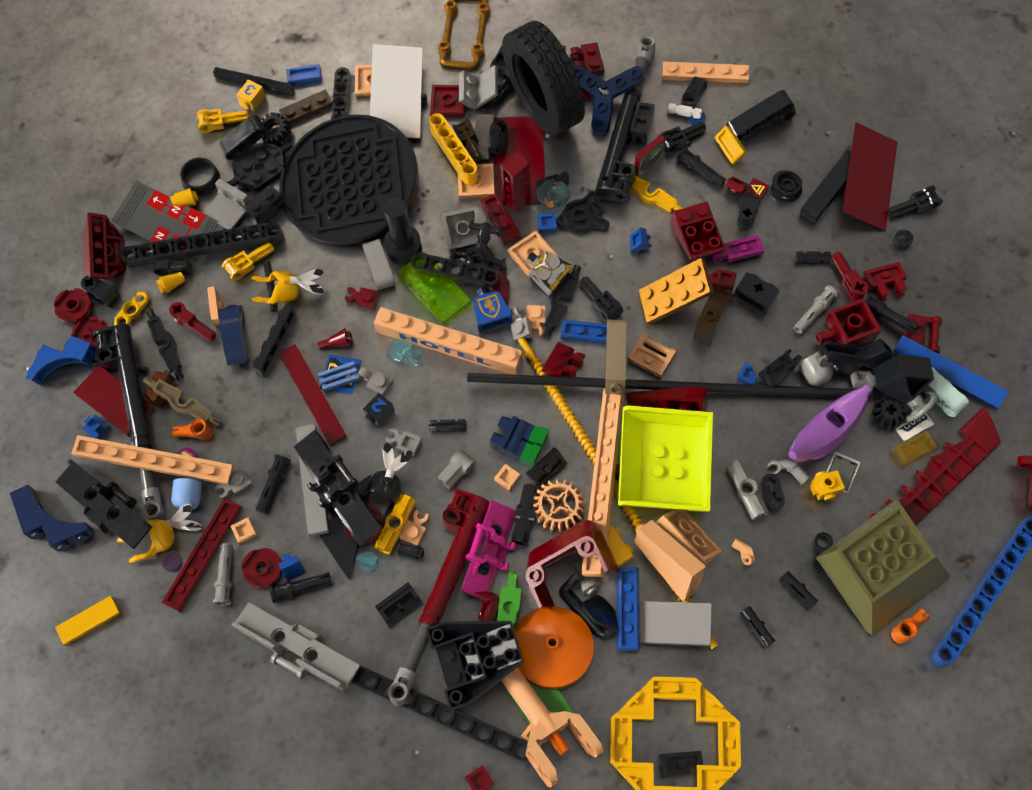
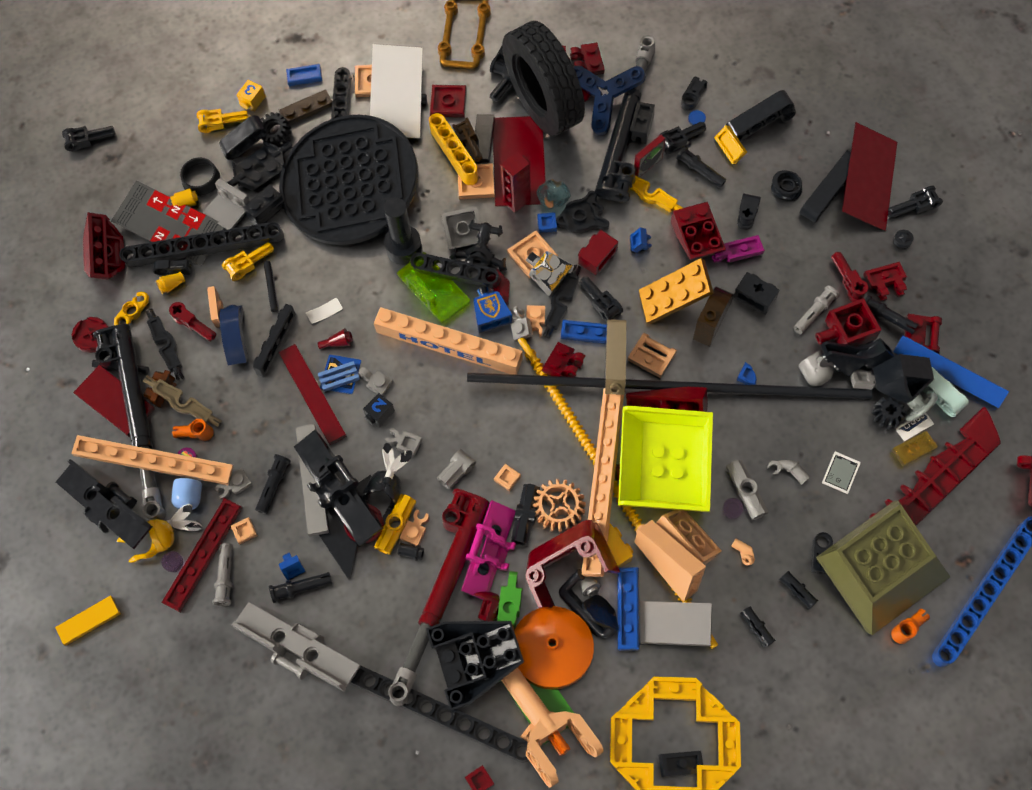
(37, 521): dark blue arch -> none
(49, 359): blue arch -> none
(80, 312): dark red plate -> none
(82, 137): none -> black connector
(96, 427): blue tile -> none
(99, 290): black piece -> none
(243, 77): black axle -> none
(261, 557): dark red plate -> none
(289, 285): yellow hair -> none
(324, 311): none -> white sticker
(365, 298): dark red plate -> none
(367, 561): clear light blue plate -> none
(378, 264): light grey beam -> none
(399, 605): black hinge -> none
(401, 351): clear light blue plate -> none
(447, 425): black axle -> none
(478, 90): light grey bracket -> none
(498, 139): black piece -> none
(500, 216): dark red tile -> none
(520, 440): dark blue hips -> none
(546, 467): black plate -> none
(564, 177): black axle -> none
(597, 252): none -> dark red brick
(683, 110): white axle -> none
(705, 71): light nougat plate -> none
(723, 279): dark red tile -> none
(733, 508): none -> clear purple tile
(736, 185): dark red plate -> none
(757, 188): dark red tile -> none
(768, 494): black beam -> none
(779, 368): black hinge -> none
(813, 256): black axle -> none
(827, 485): yellow brick -> none
(830, 426): medium lavender piece -> none

